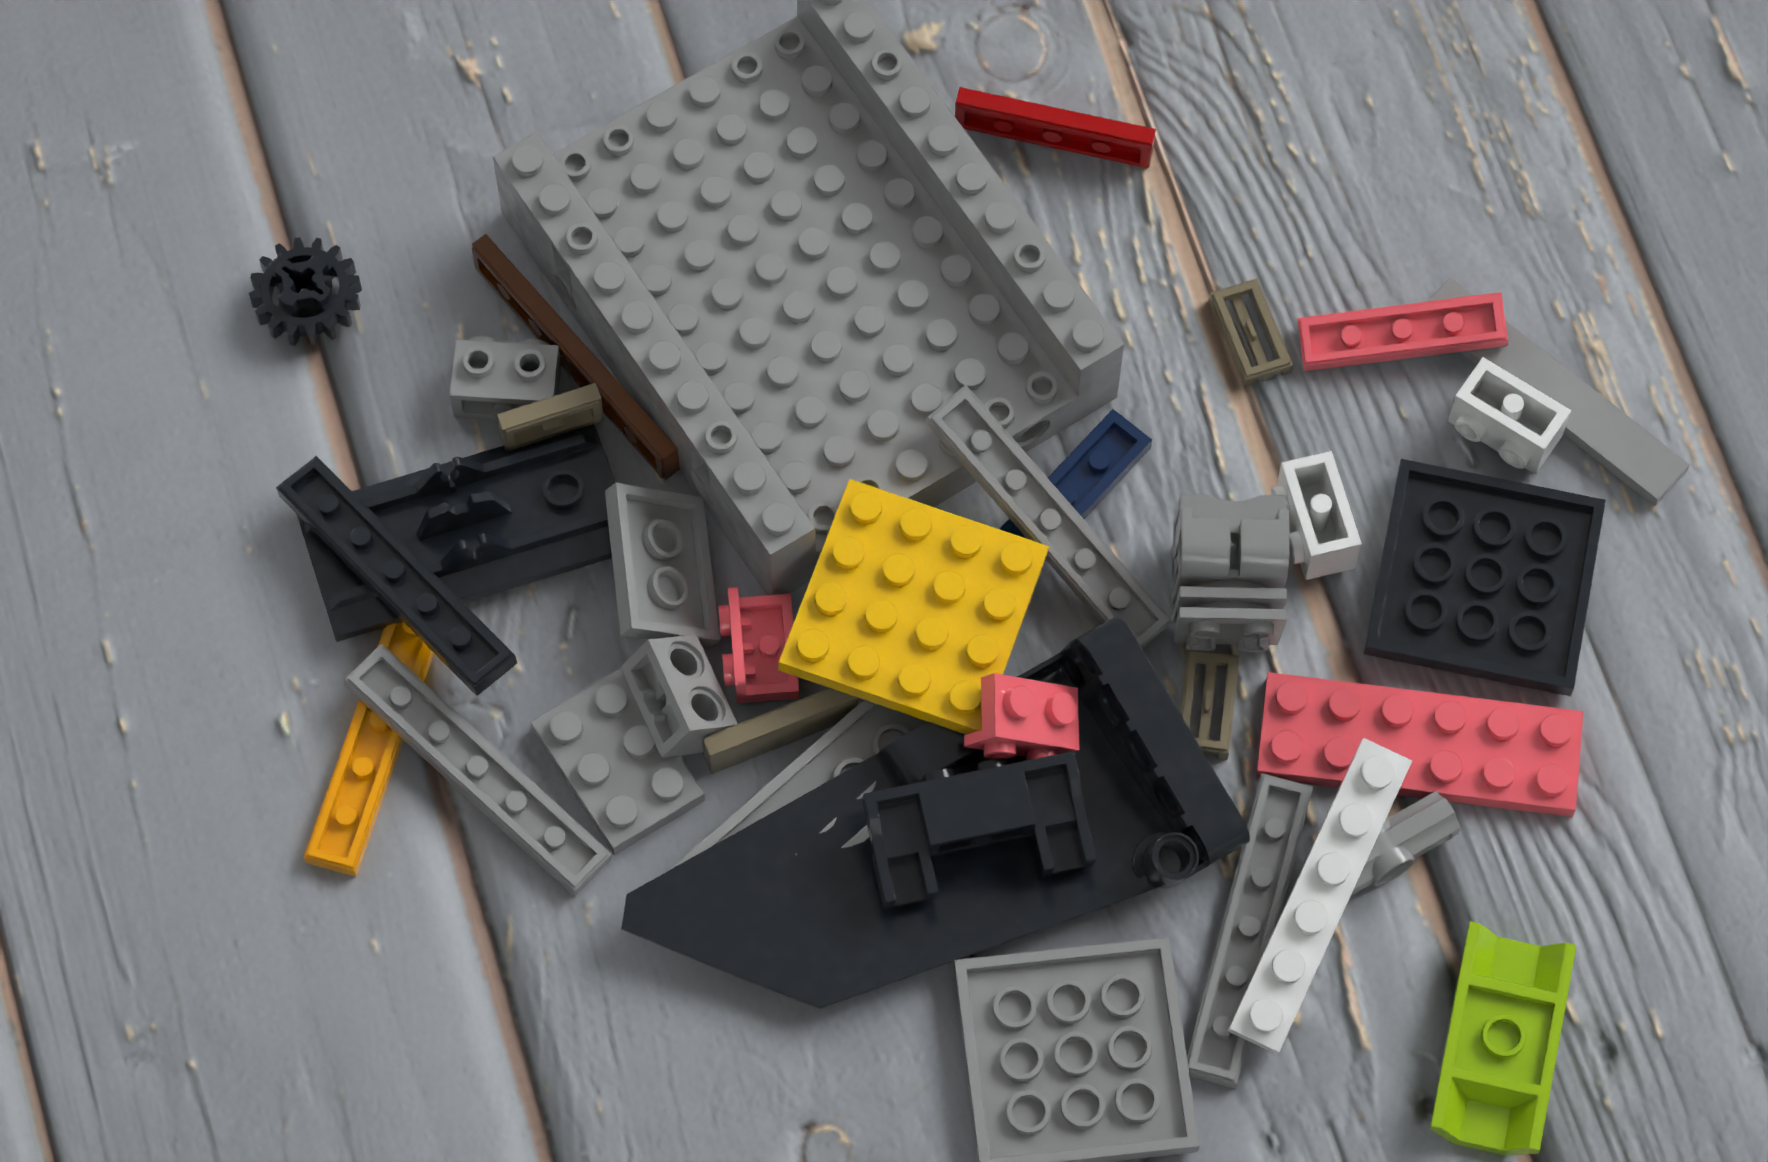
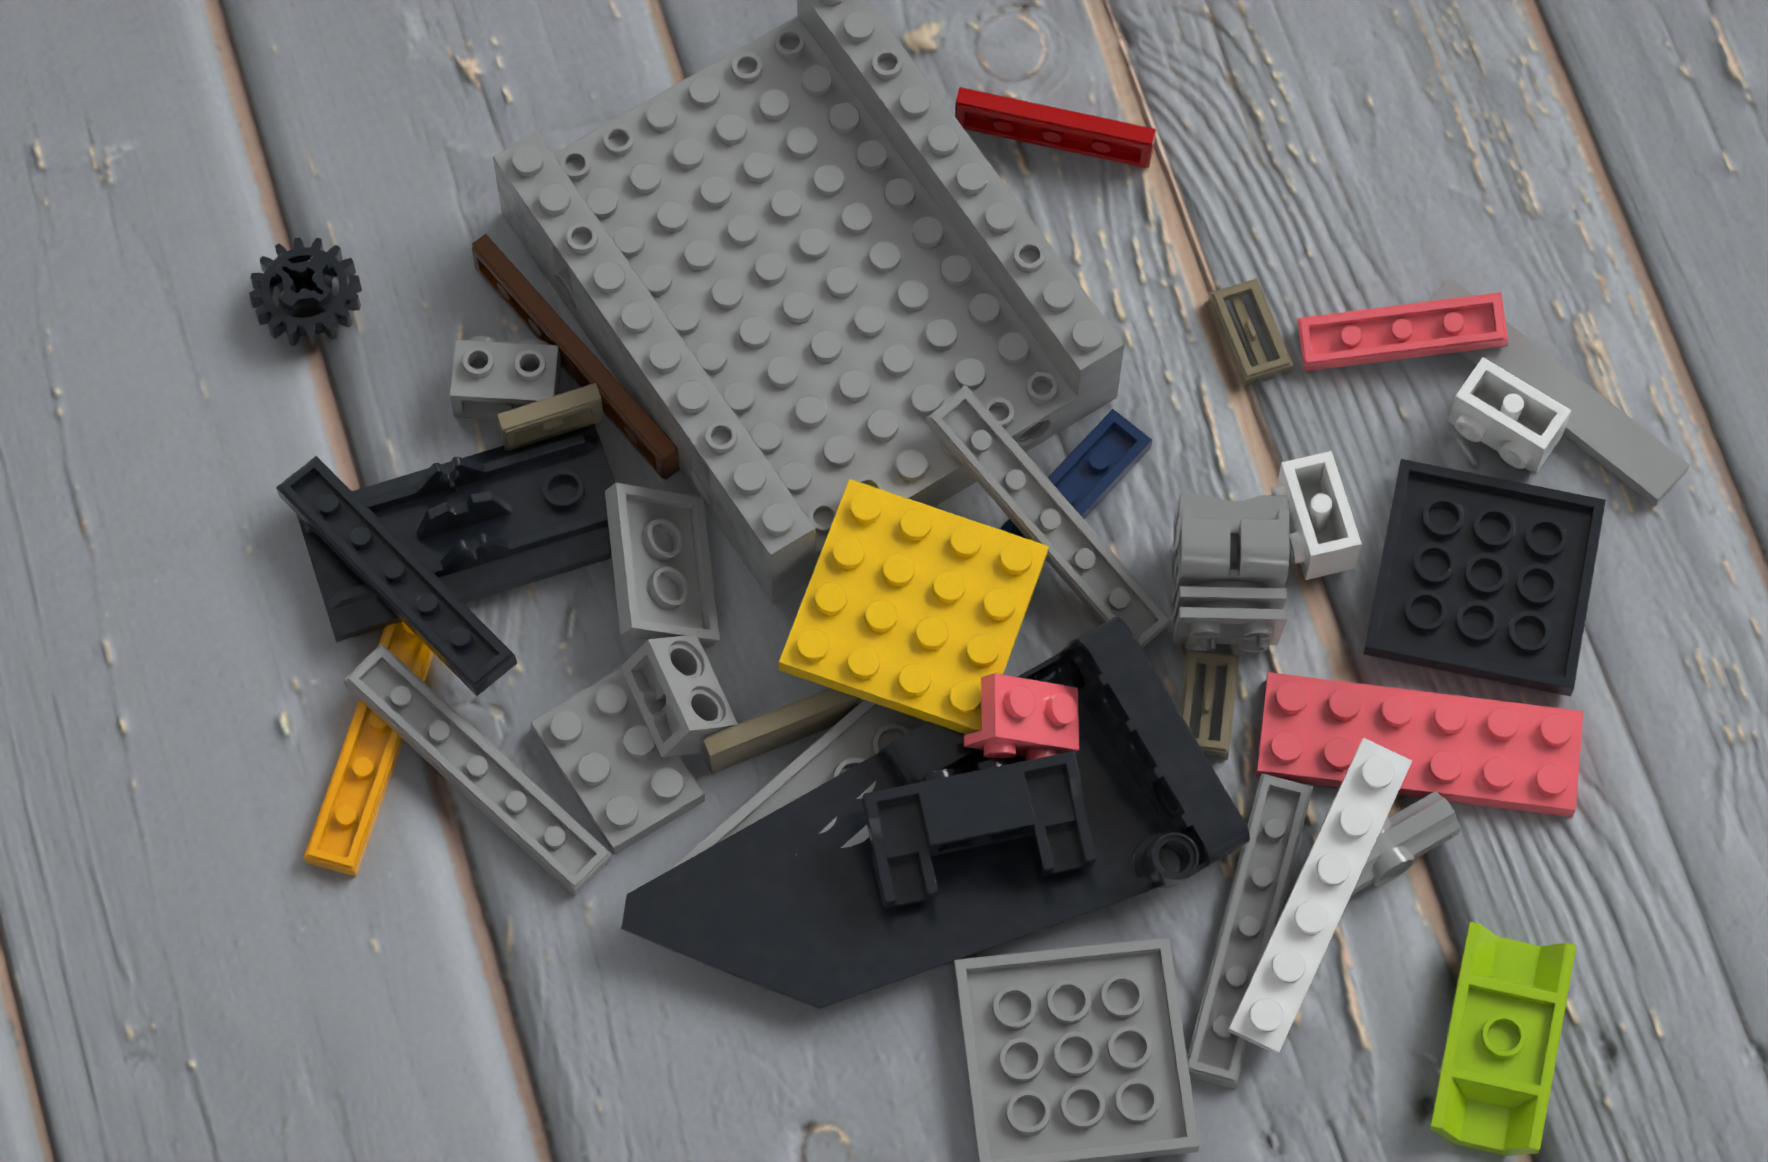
(758, 637): coral bracket -> none

